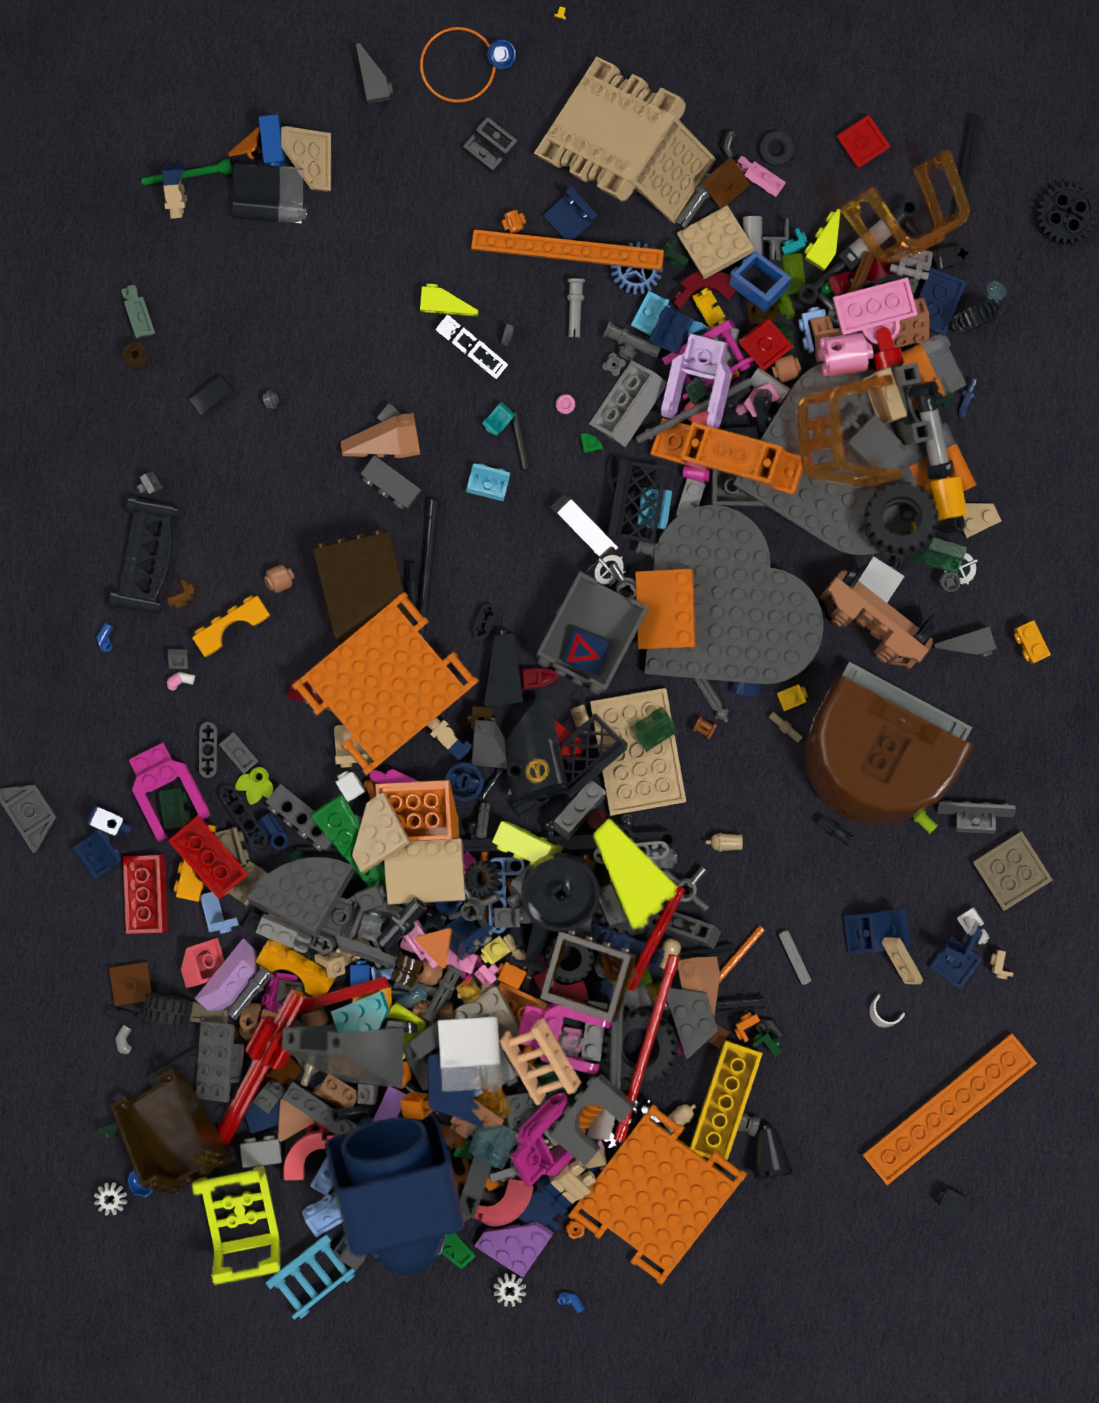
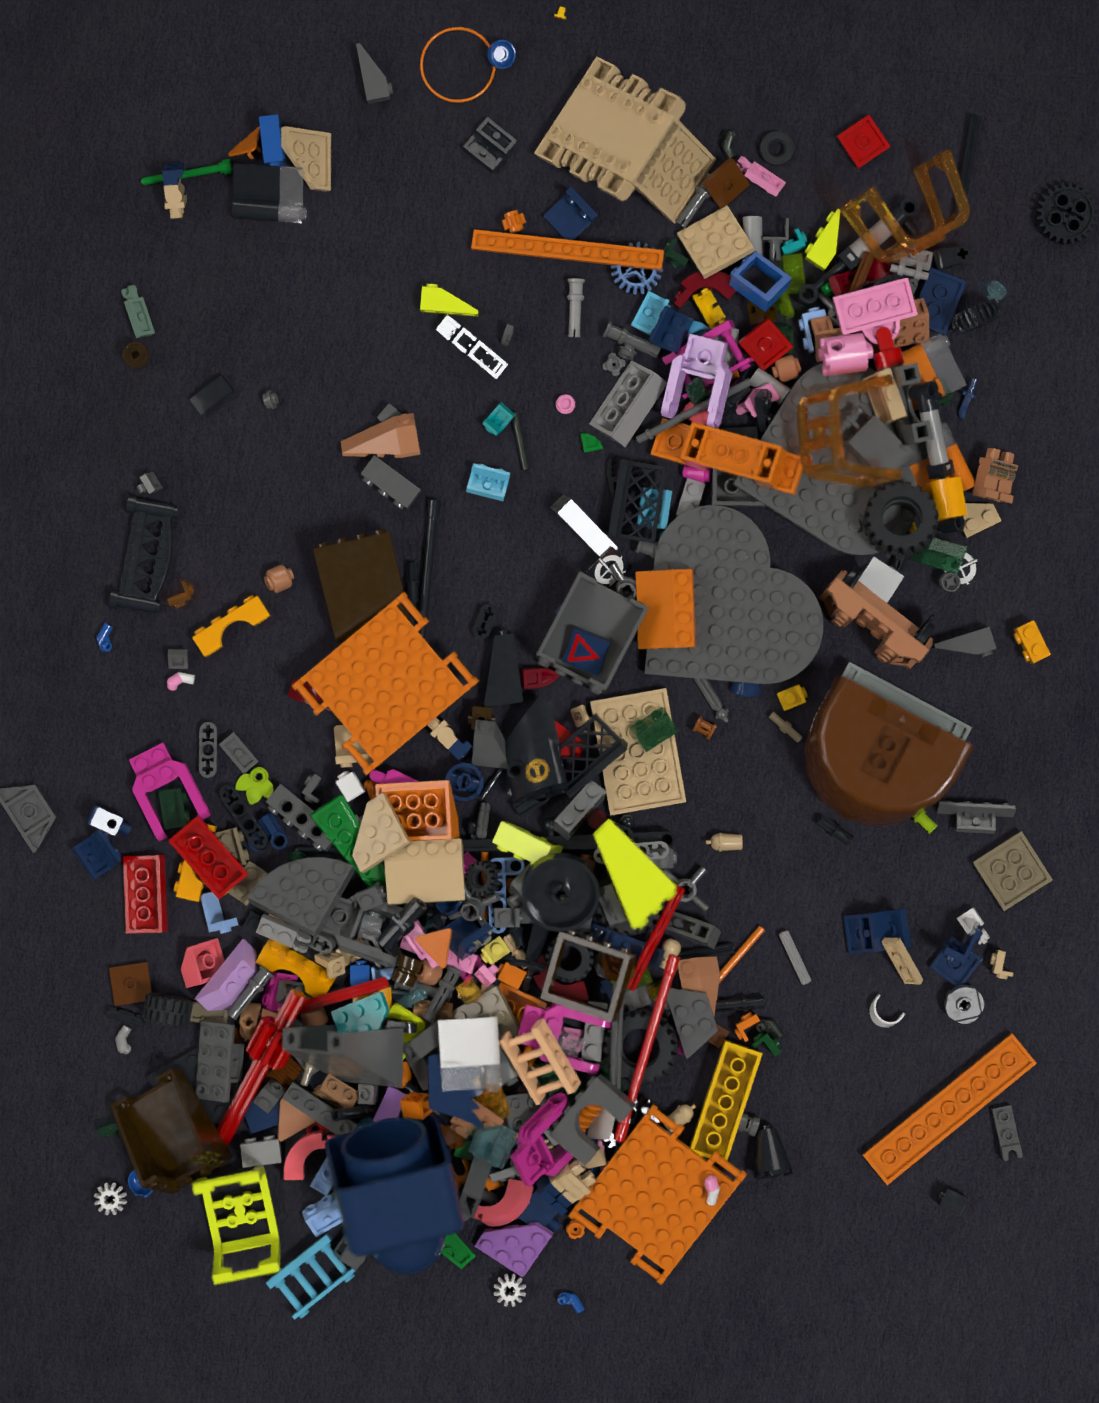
(311, 783): none -> dark grey bracket
(712, 1188): none -> arm
(972, 1010): none -> flat silver plate
(995, 476): none -> nougat hips
(1006, 1131): none -> dark grey plate

